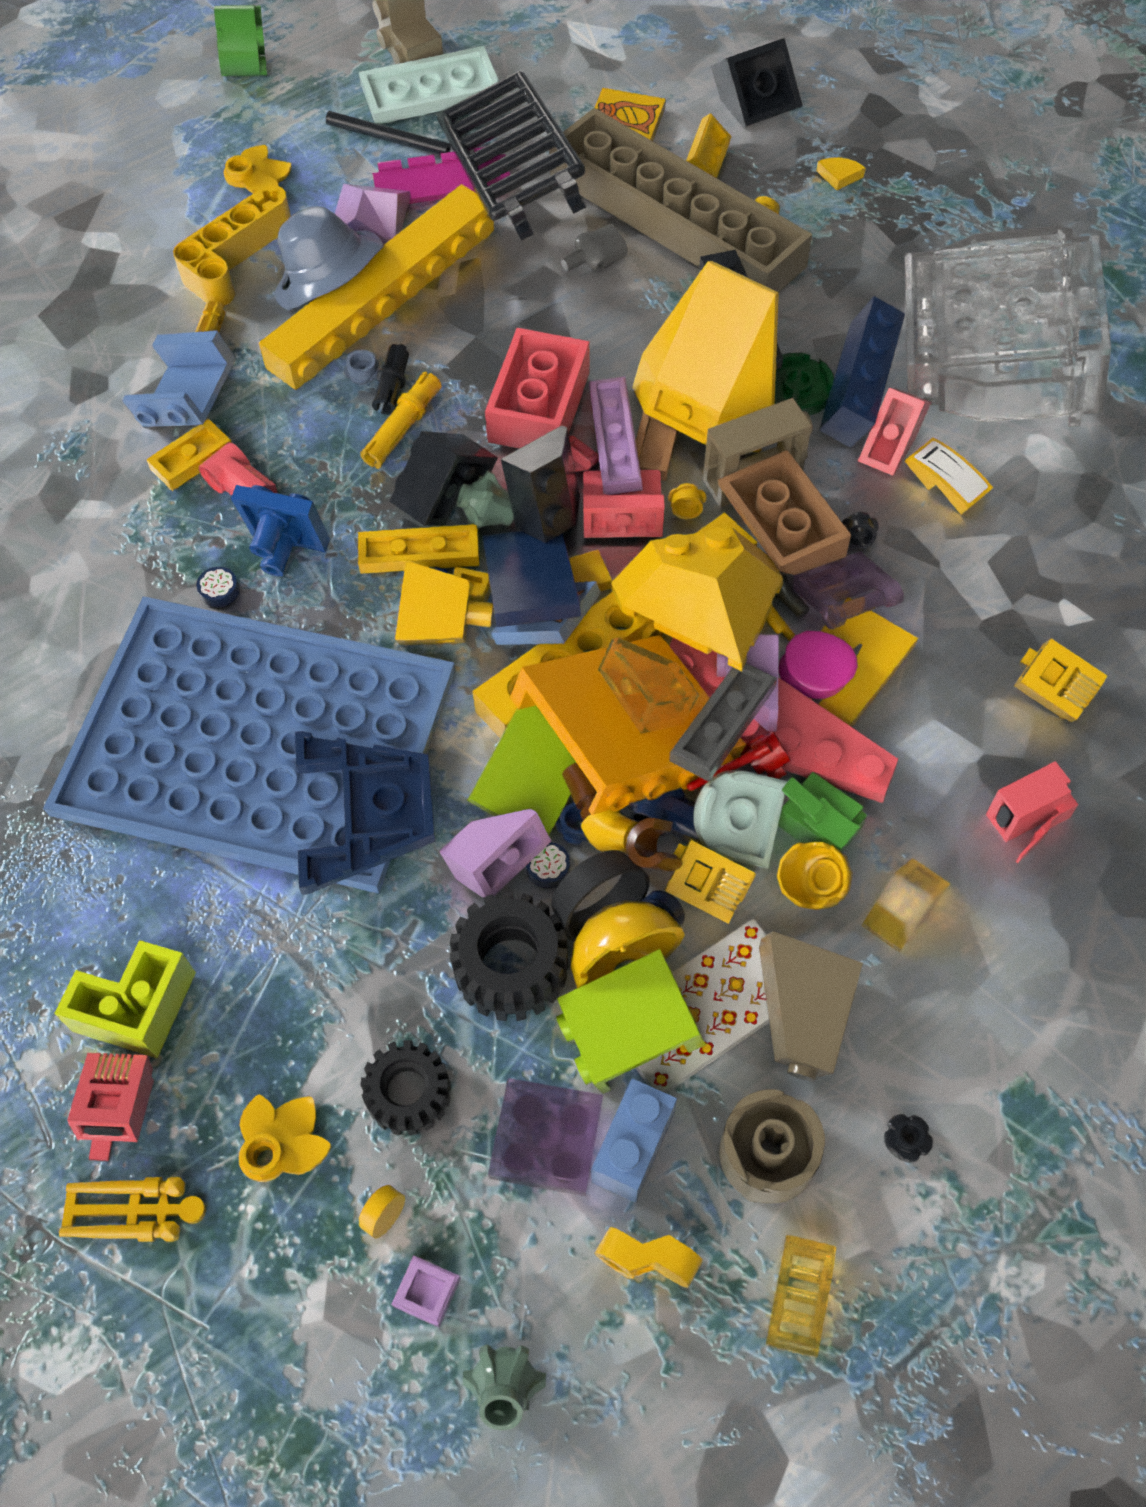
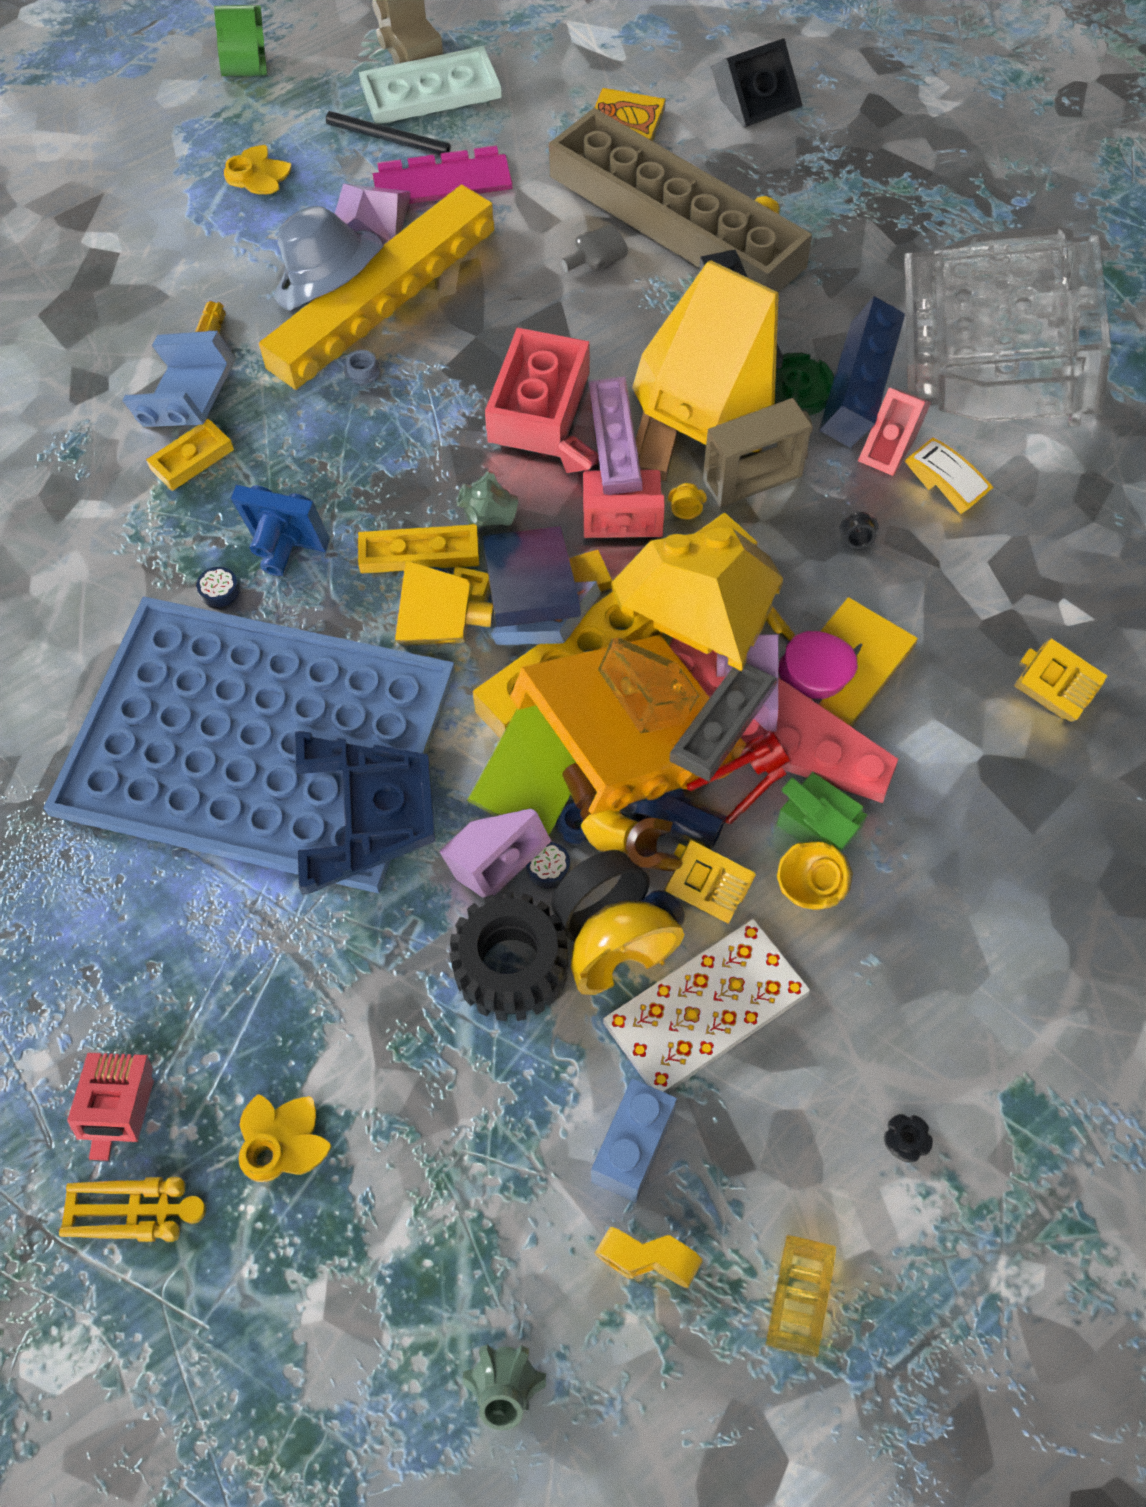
(135, 1010): neon yellow brick -> none
(229, 240): yellow beam -> none
(232, 468): coral piece -> none
(381, 1211): yellow tile -> none
(386, 1067): black tyre -> none
(391, 379): black axle -> none
(409, 409): yellow pin -> none
(426, 1291): lavender tile -> none
(436, 473): black brick -> none
(512, 206): black bar -> none
(543, 486): black slope -> none
(546, 1137): clear purple plate -> none
(627, 1020): lime panel -> none
(709, 146): yellow plate -> none
(740, 815): light aqua tile -> none
(784, 1122): dark tan brick -> none
(786, 514): medium nougat slope -> none
(792, 600): pearl dark grey bar -> none
(807, 1003): dark tan slope -> none
(840, 171): yellow tile -> none
(845, 578): plate -> none
(905, 904): clear yellow slope -> none
(1031, 802): coral piece -> none

